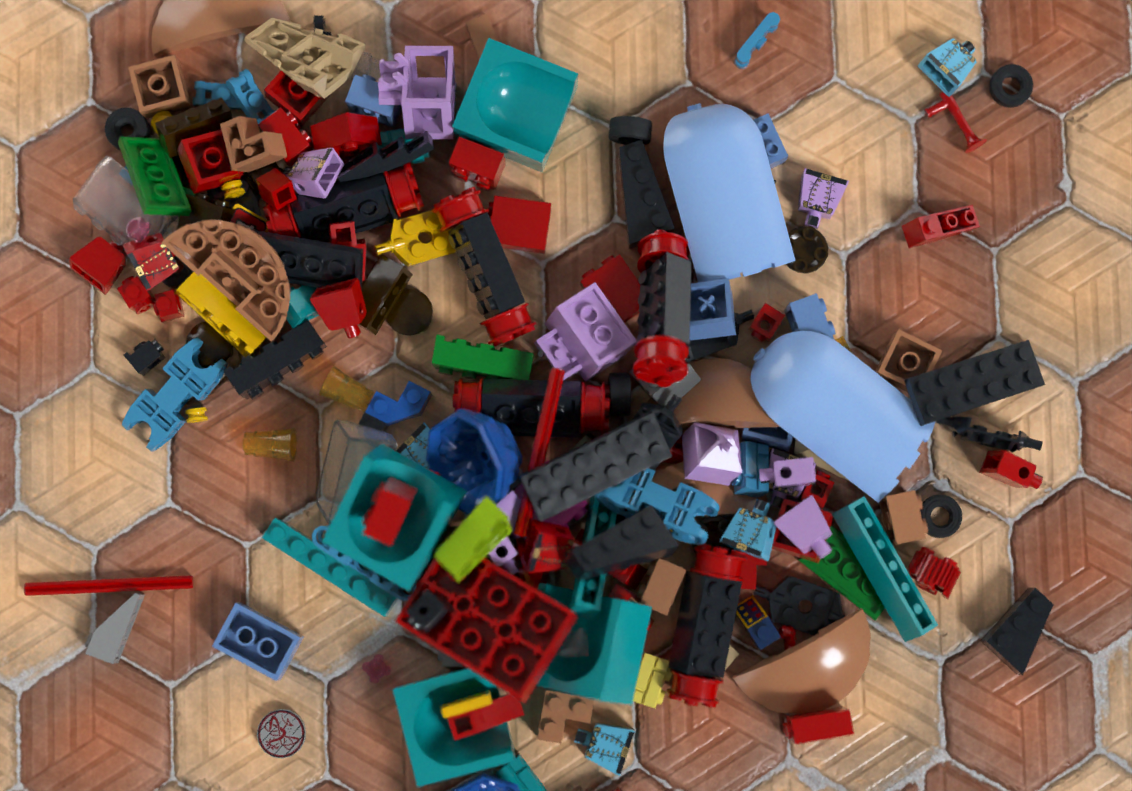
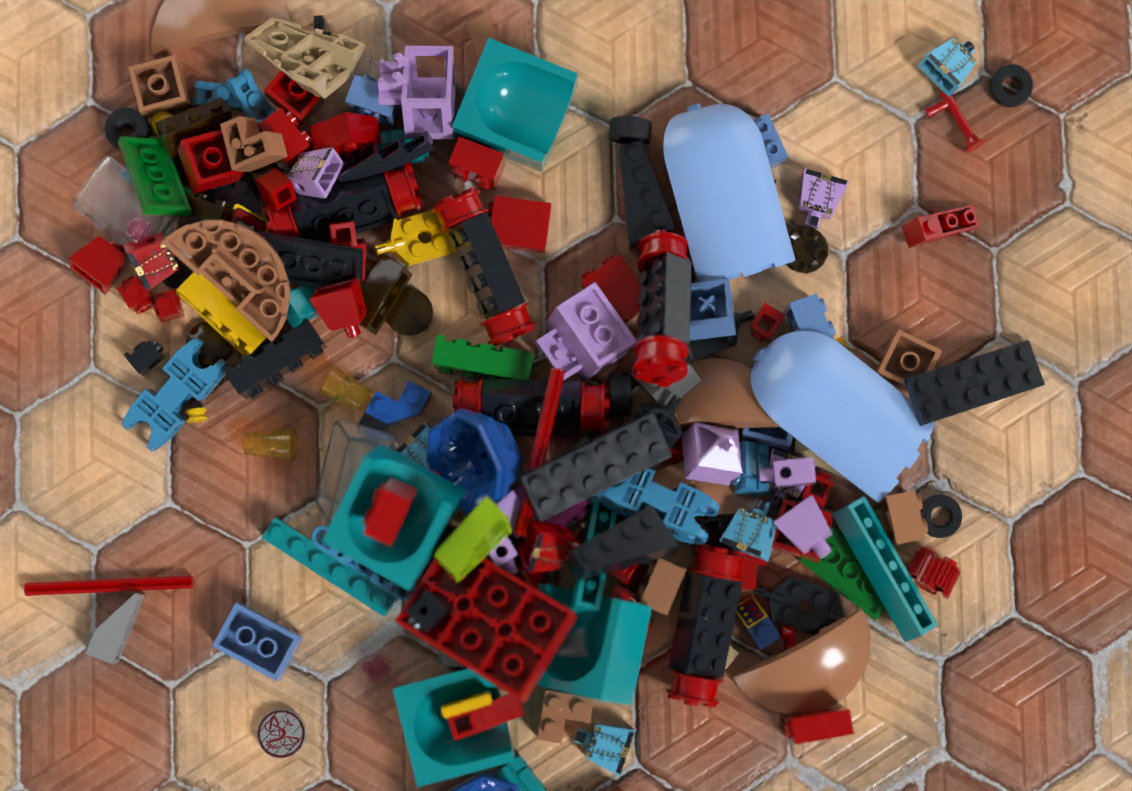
(233, 189): yellow bush -> none
(650, 680): light yellow brick -> none
(757, 39): dark azure plate -> none
(979, 434): black plate -> none
(1010, 470): red torso -> none
(1019, 630): black wedge -> none

